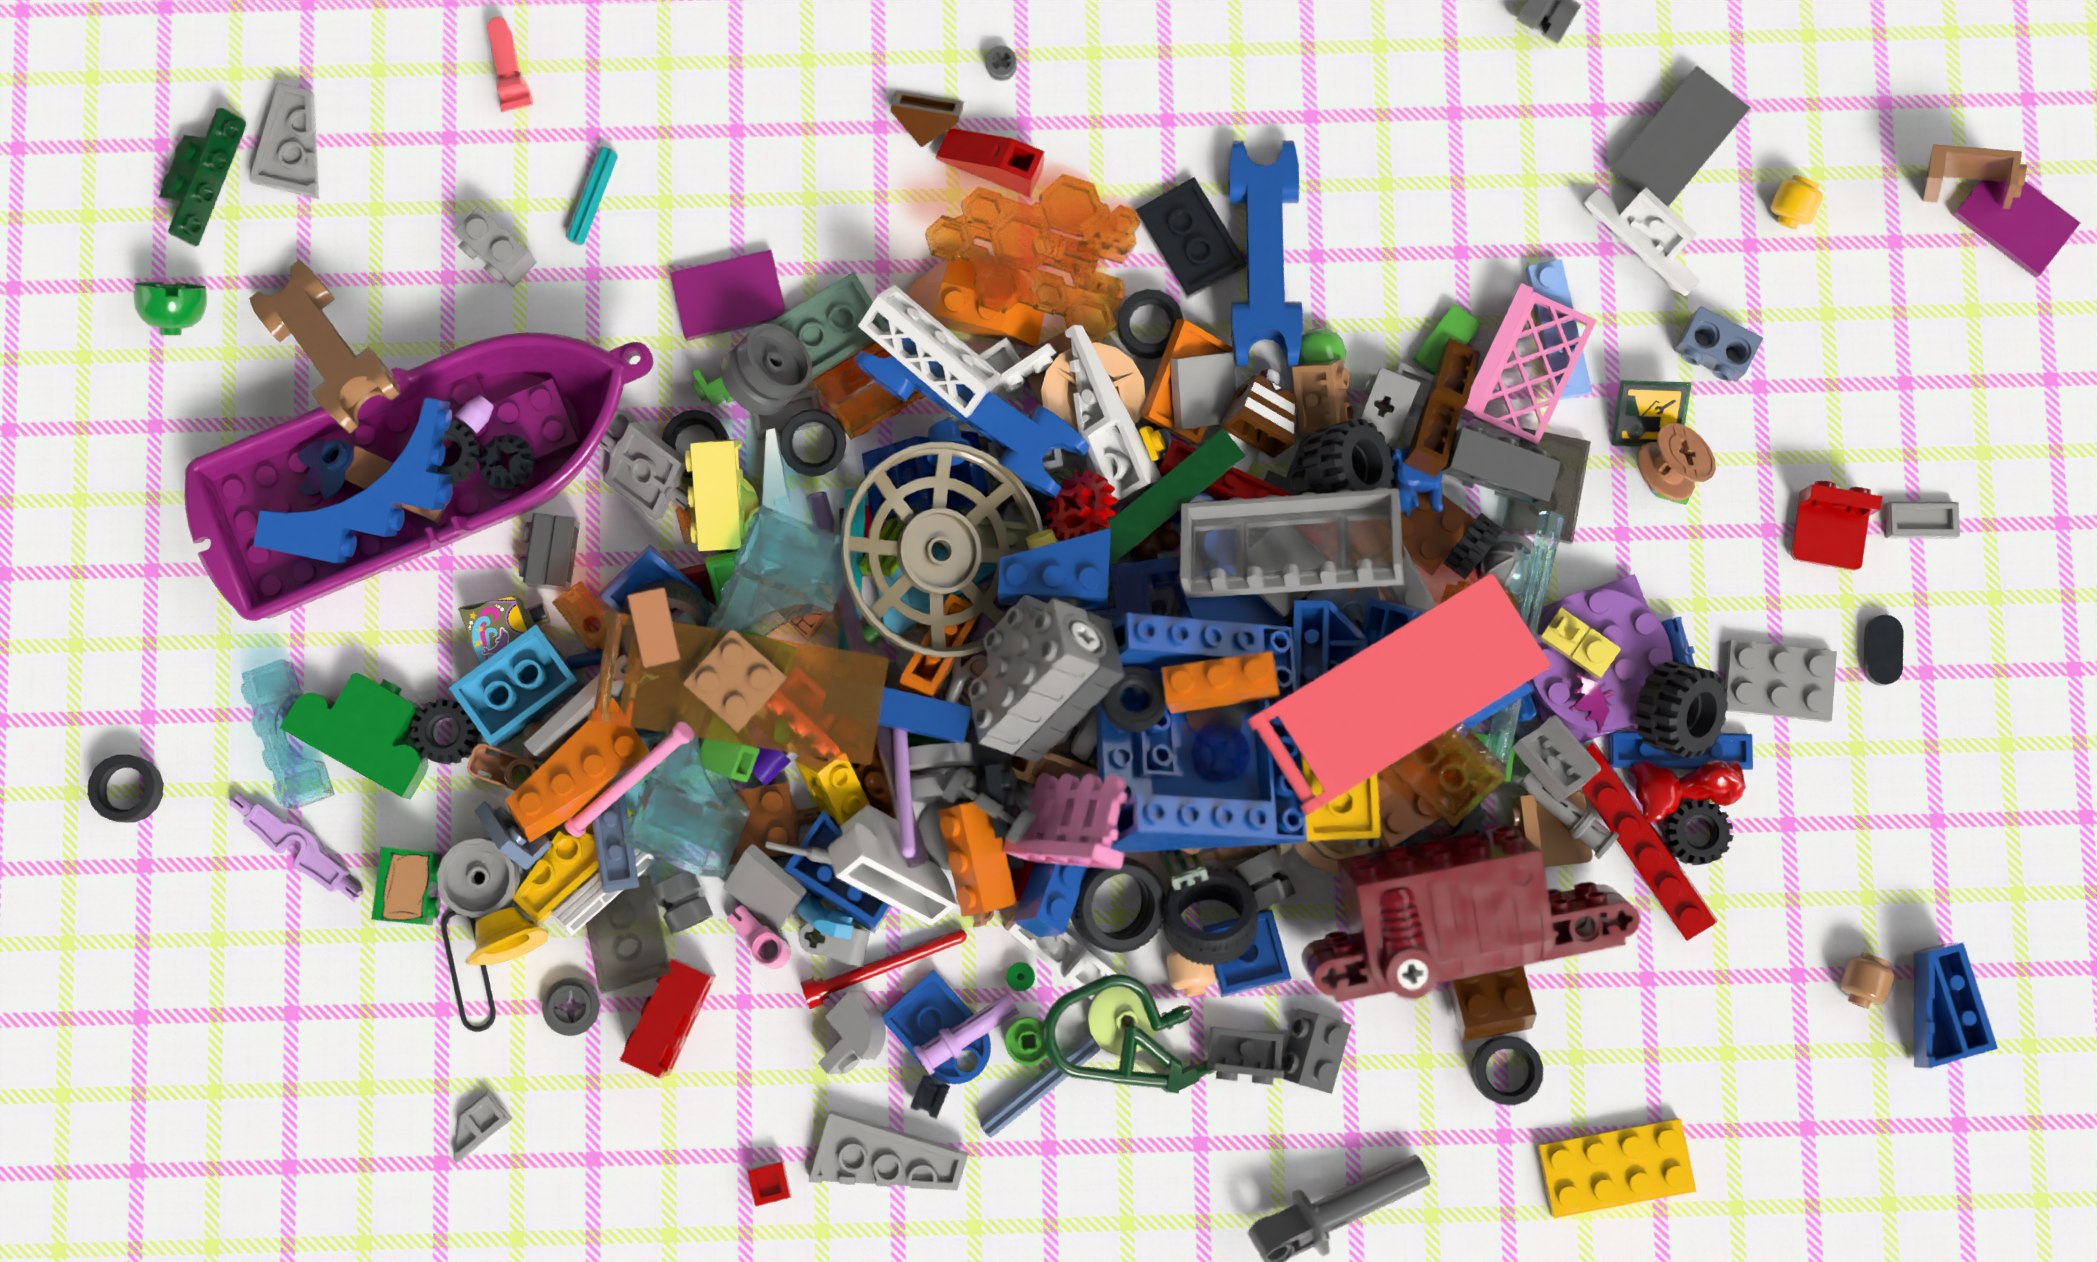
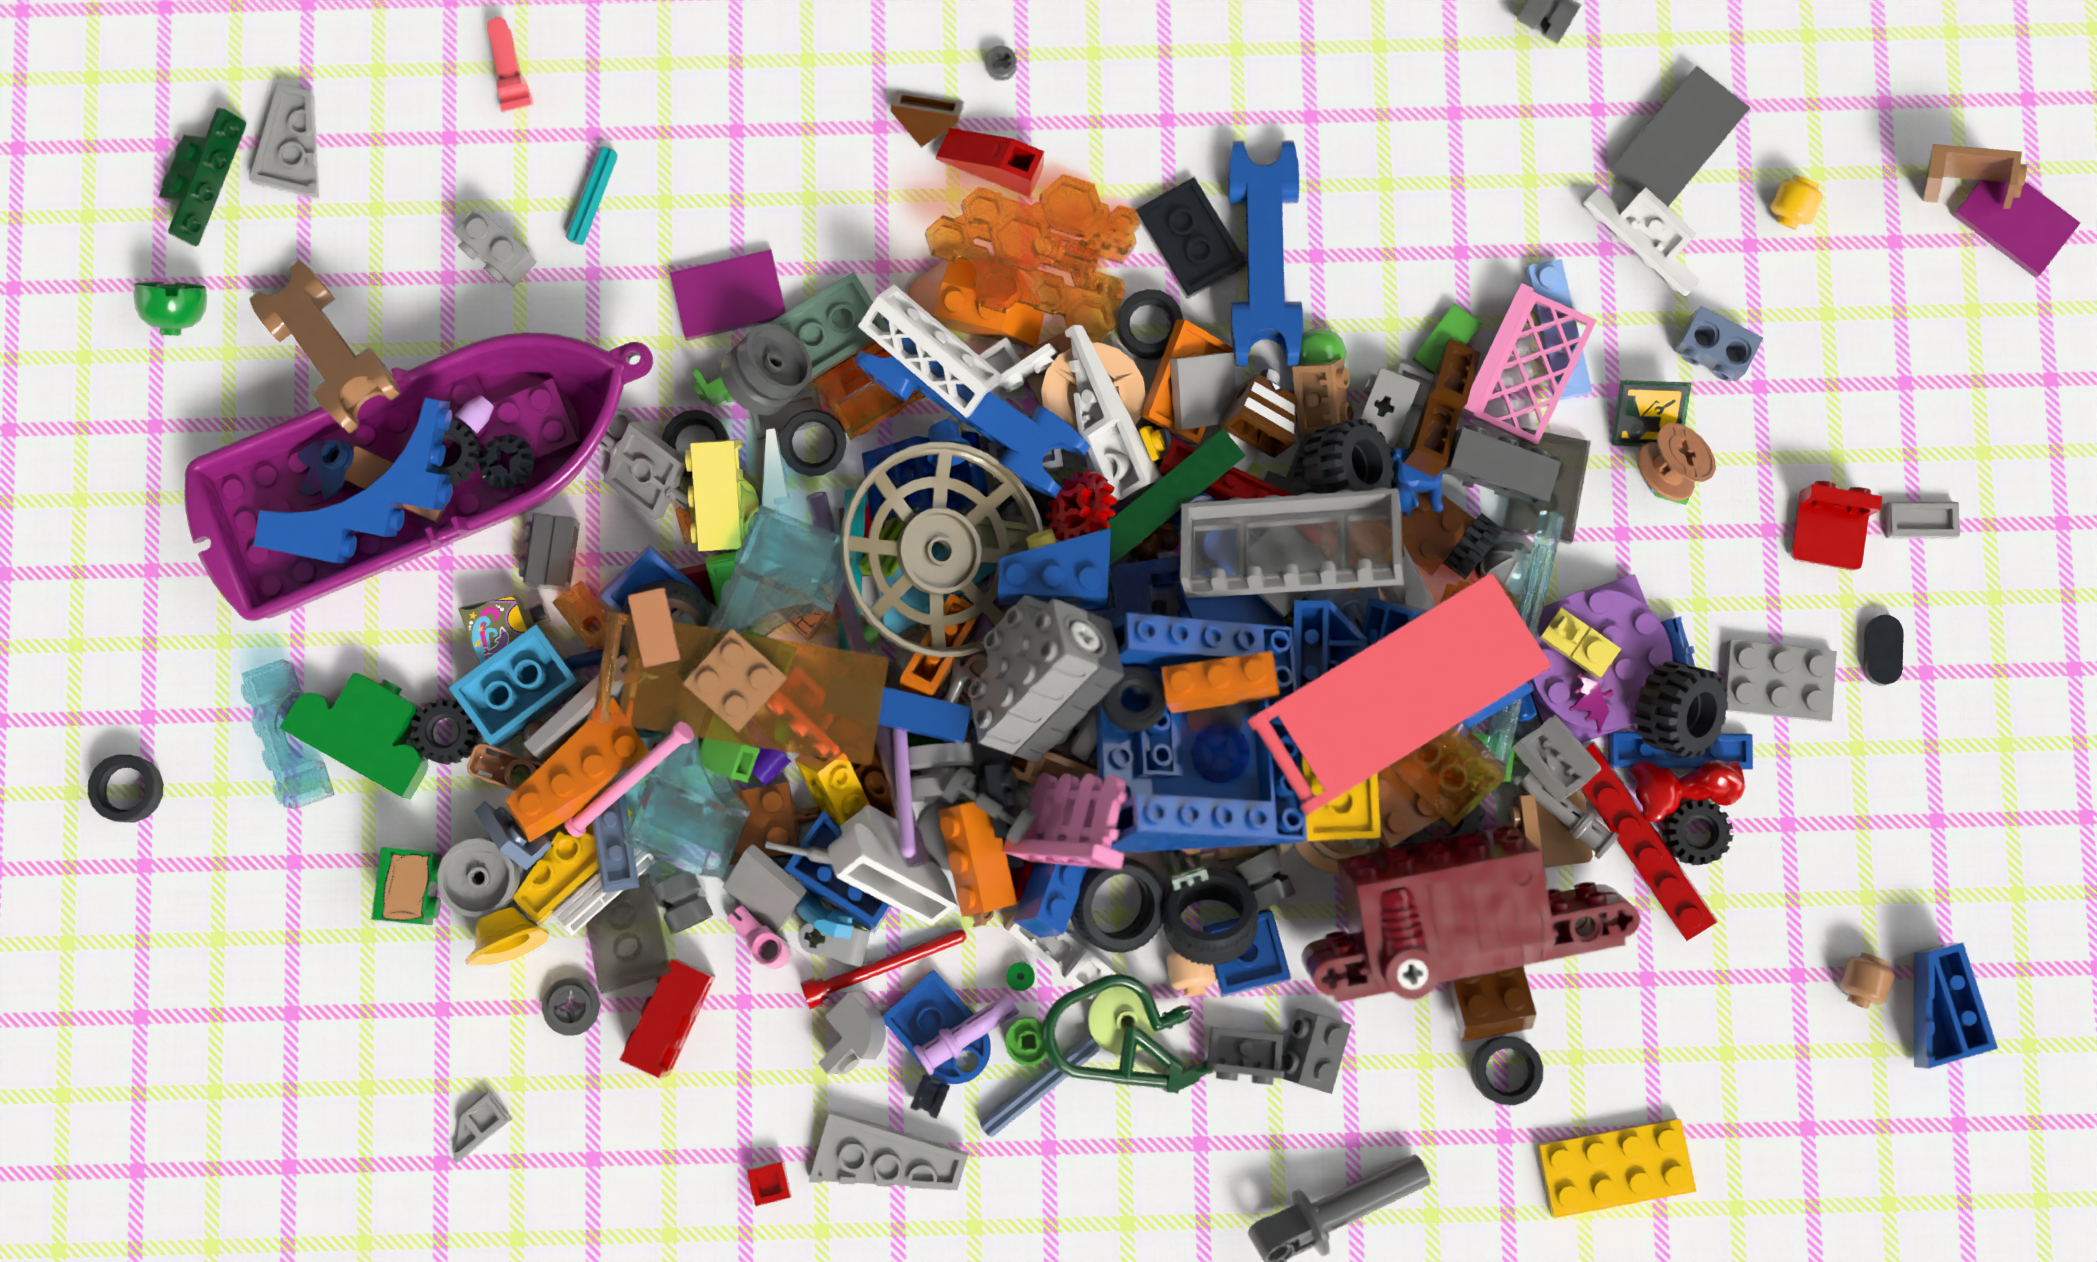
(311, 858): lavender piece -> none
(455, 980): black piece -> none

